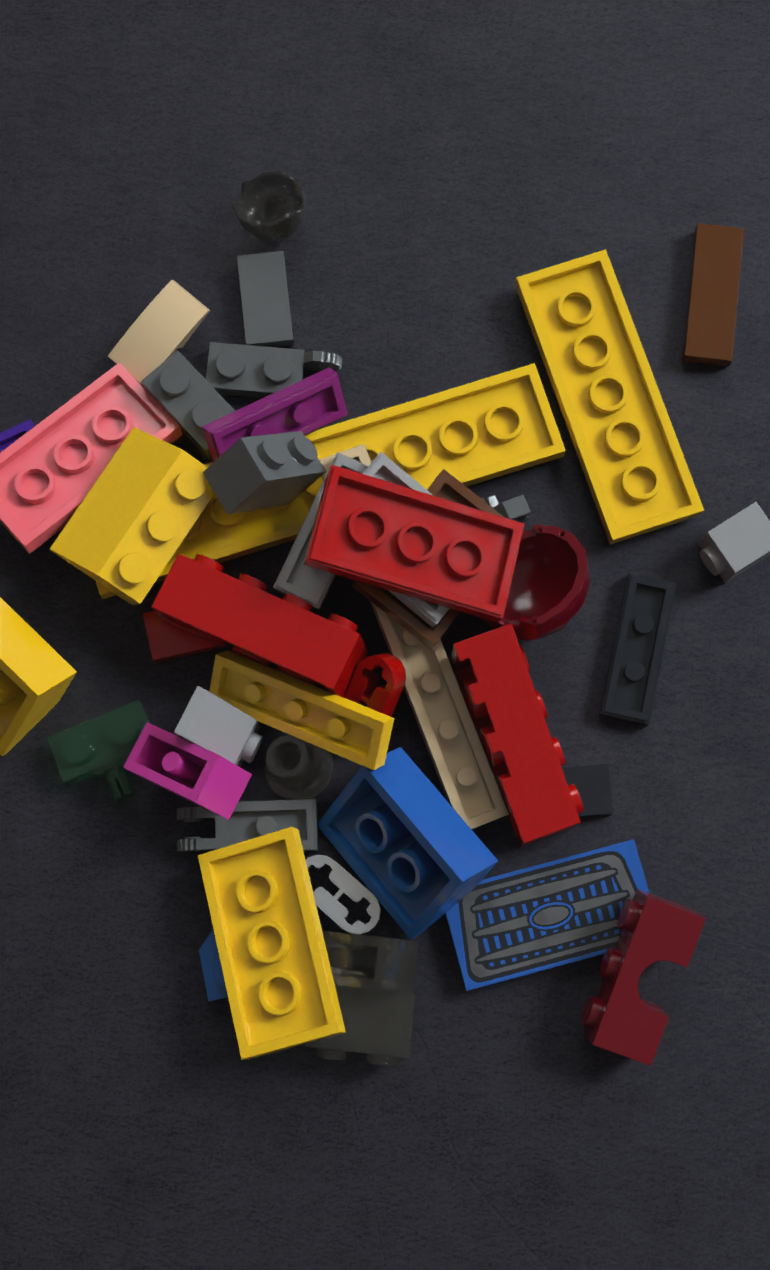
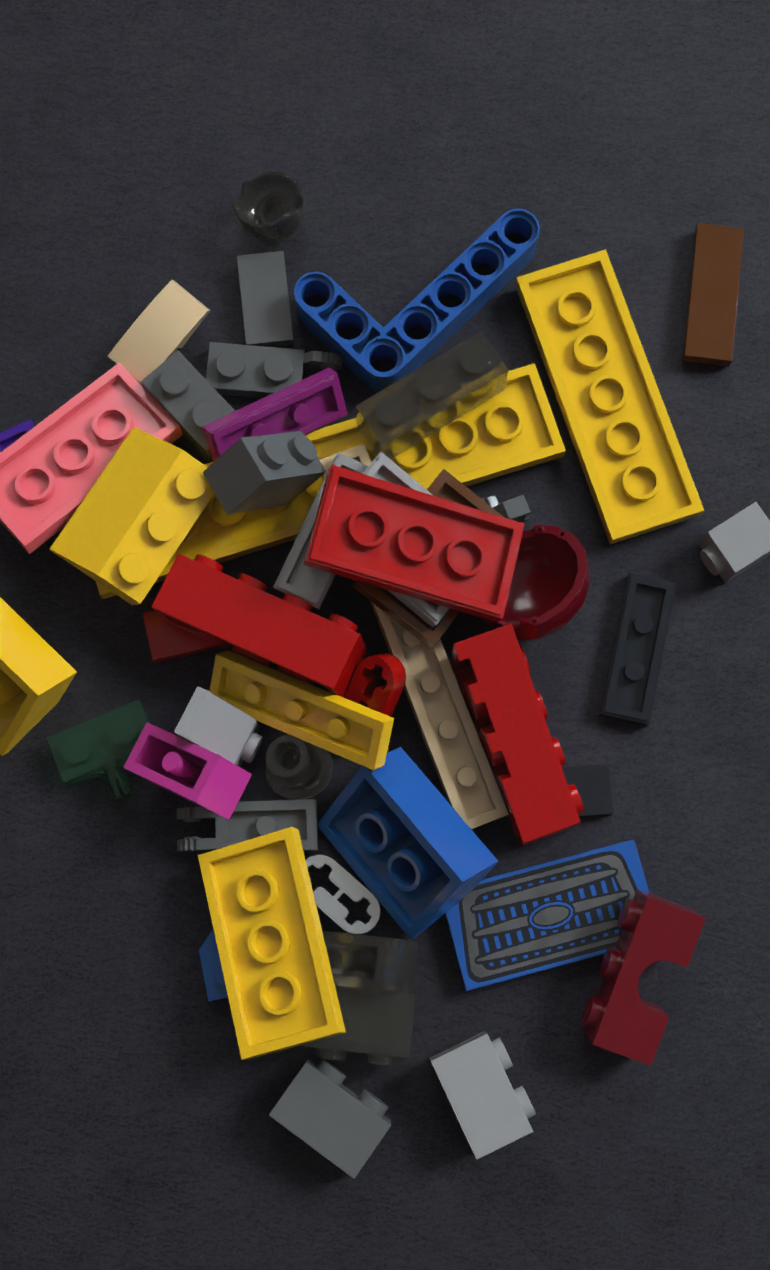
(332, 1116): none -> dark grey brick
(423, 311): none -> blue beam
(432, 396): none -> clear smoke brick
(482, 1095): none -> light grey brick

